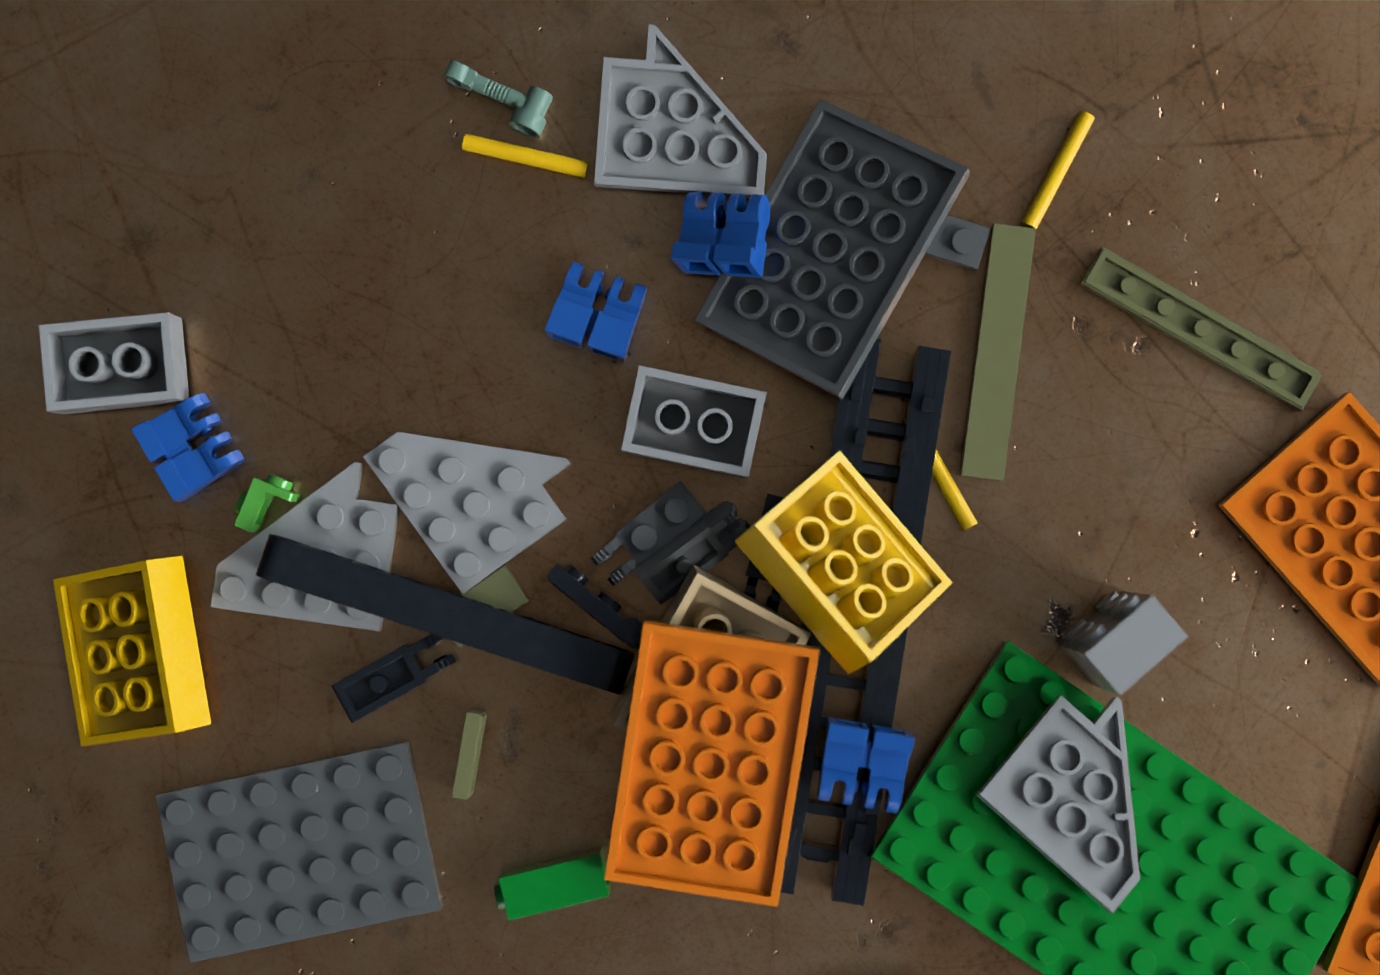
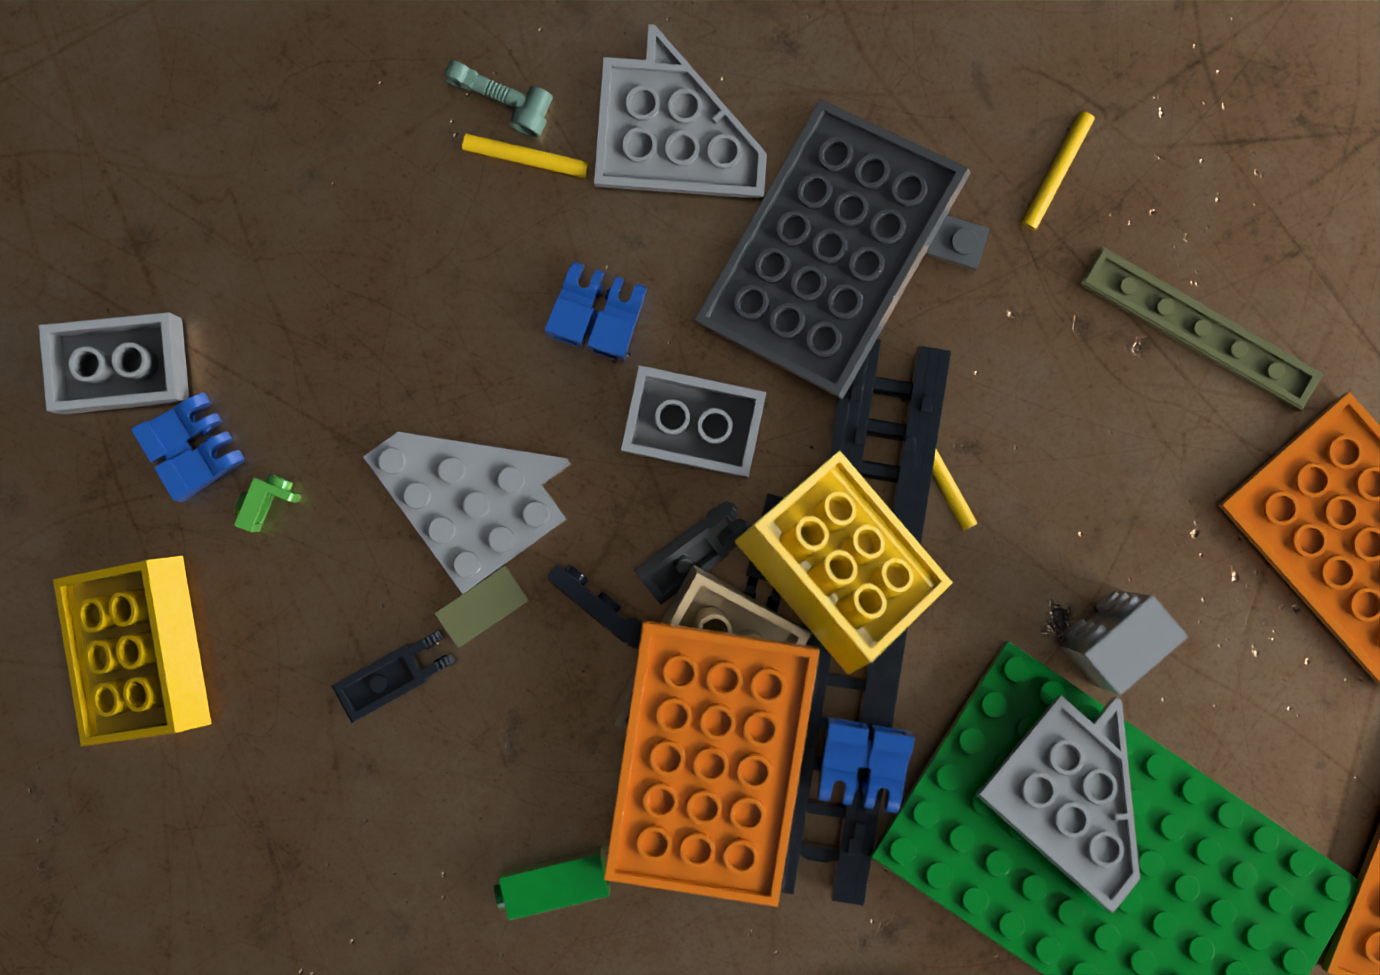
(299, 851): dark grey plate -> none
(326, 520): light grey wing -> none
(444, 614): black beam -> none
(469, 753): olive tile -> none
(652, 529): dark grey hinge -> none
(710, 248): blue legs -> none
(997, 352): olive tile -> none

